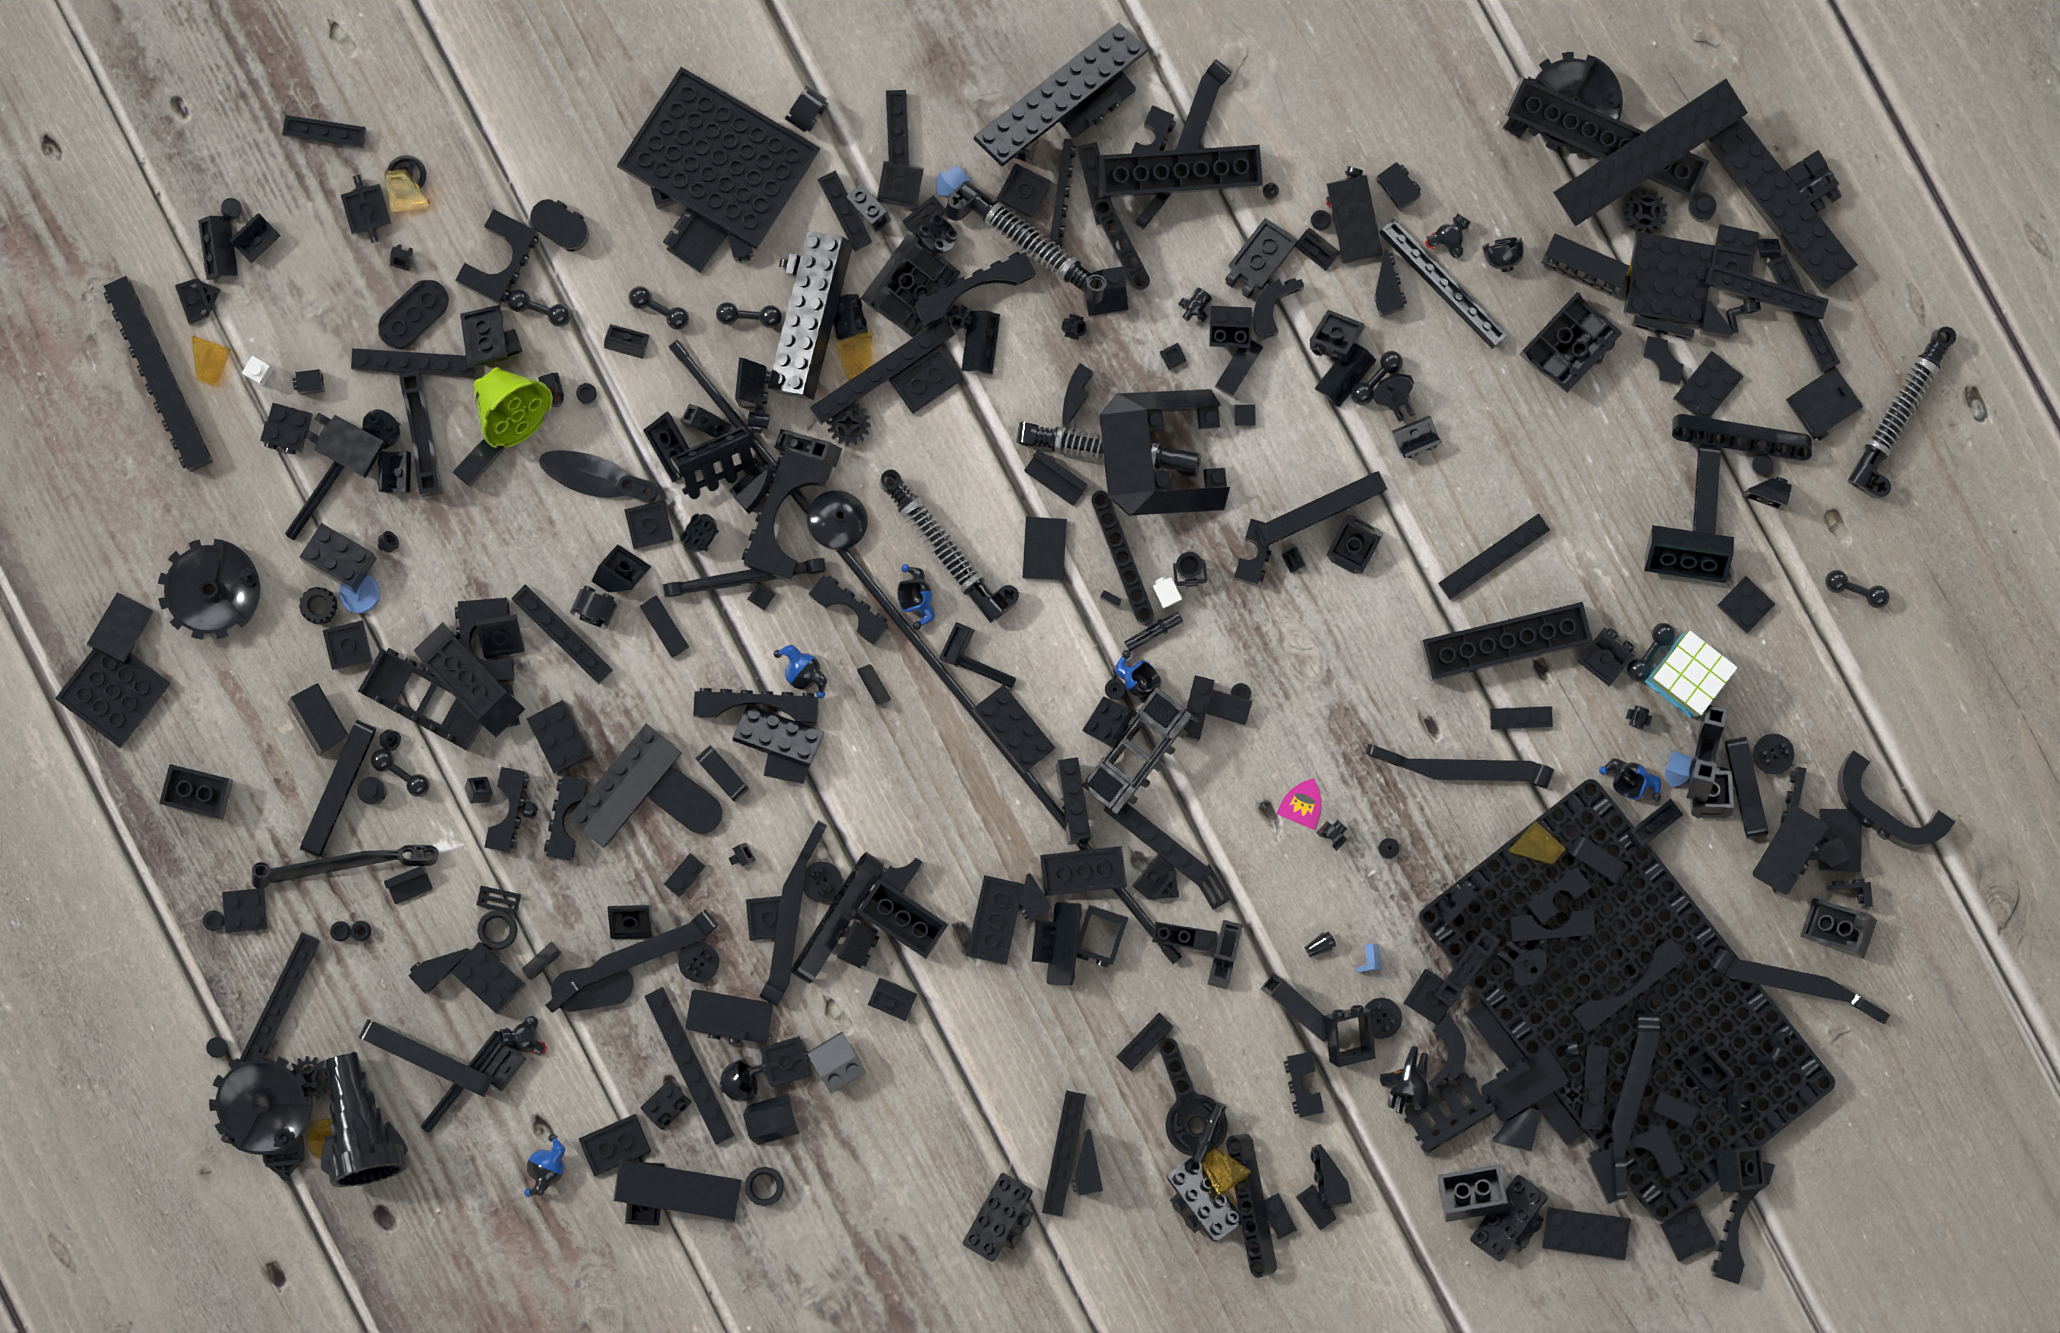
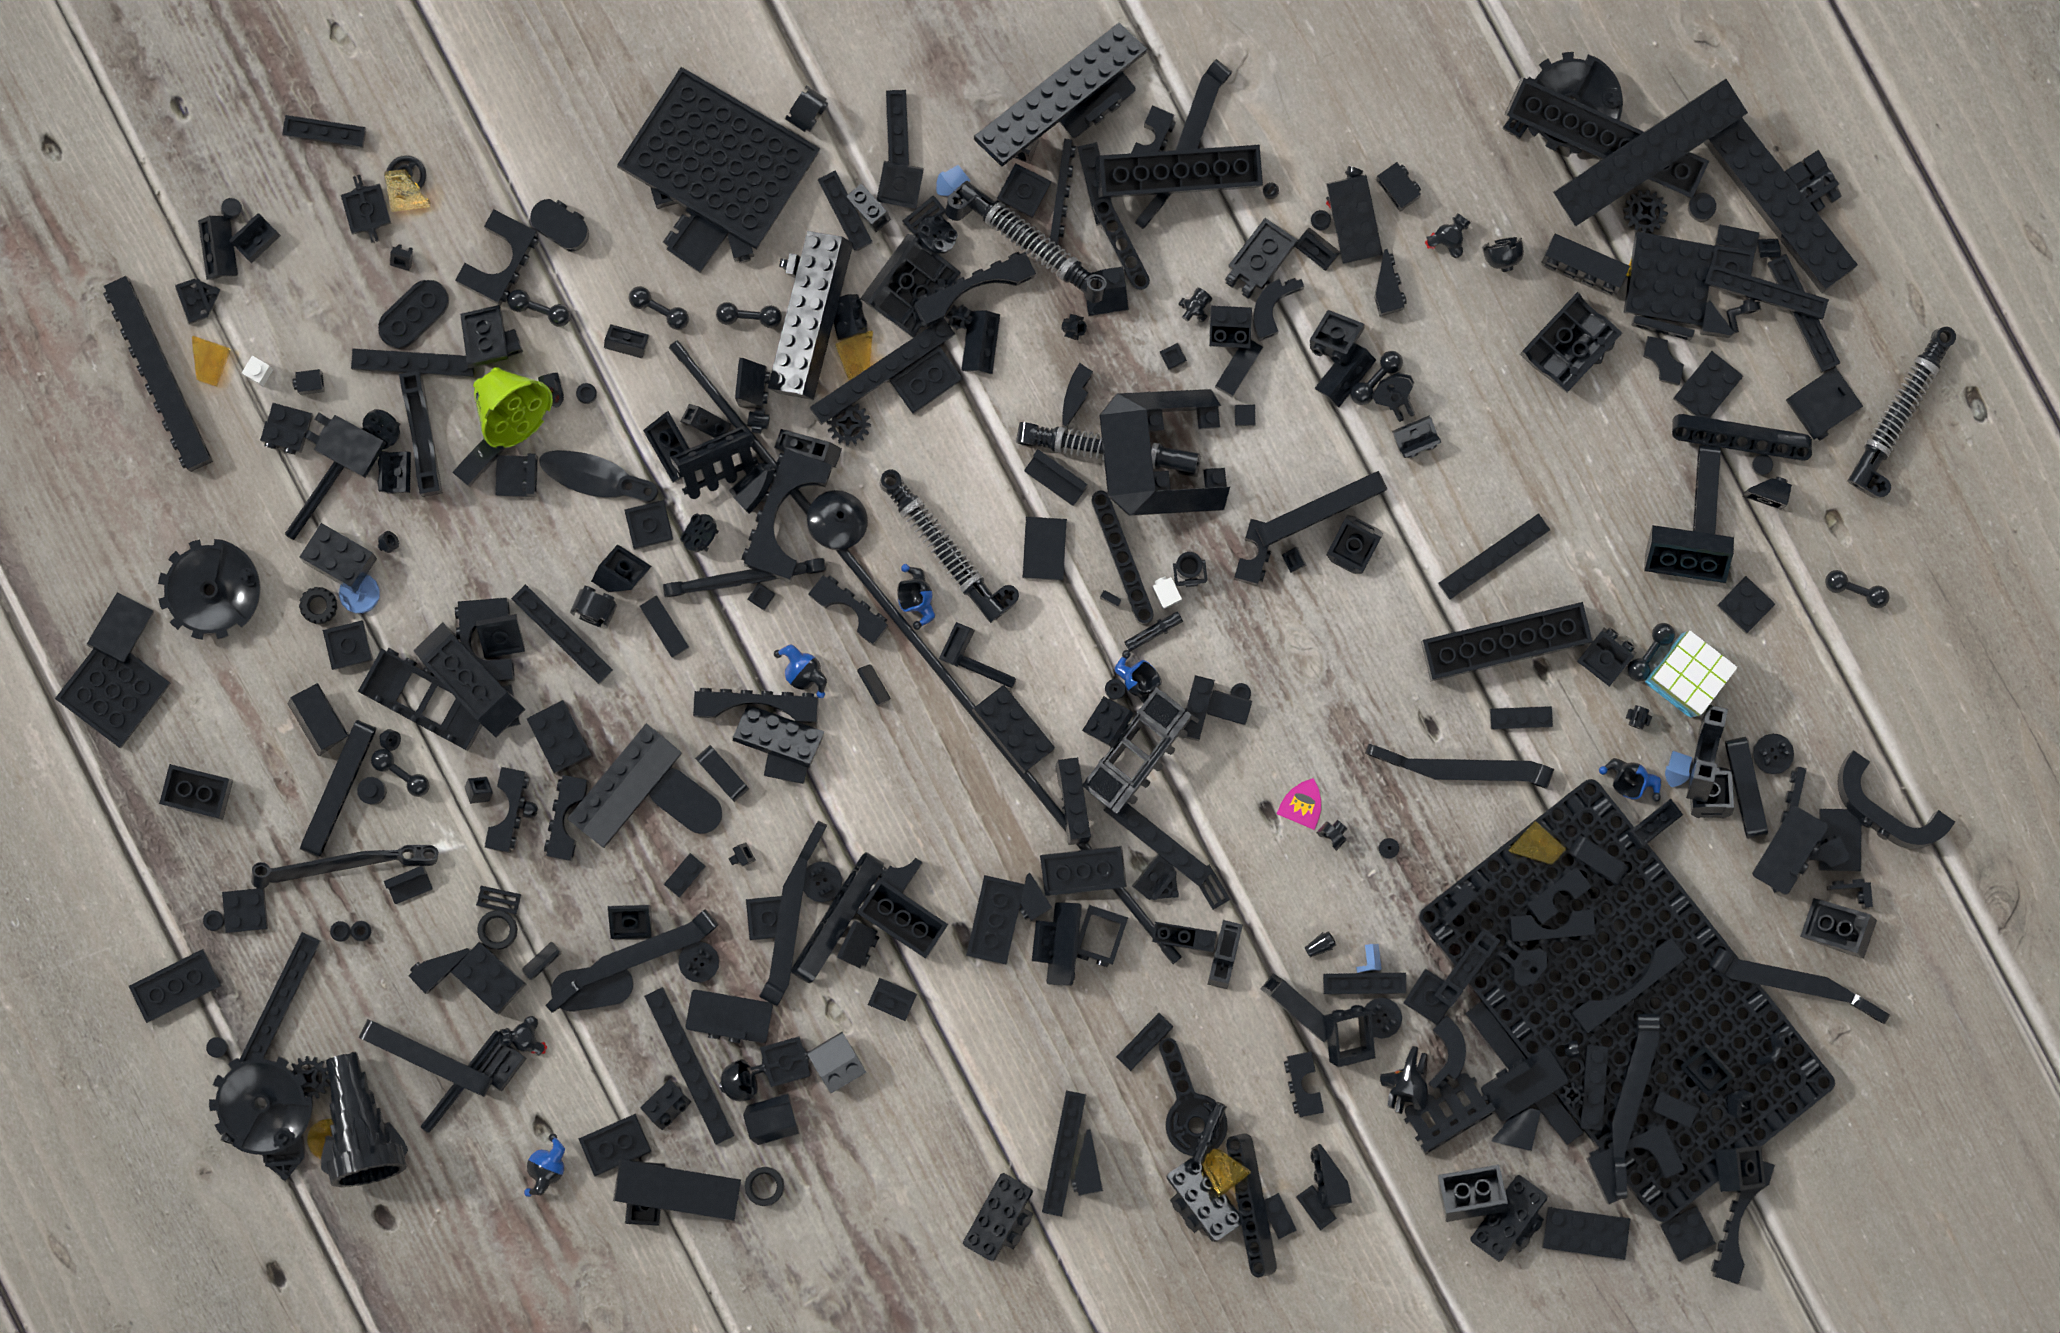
(175, 985): none -> black plate
(517, 475): none -> black bracket
(1364, 983): none -> black plate
(1442, 283): black plate -> none

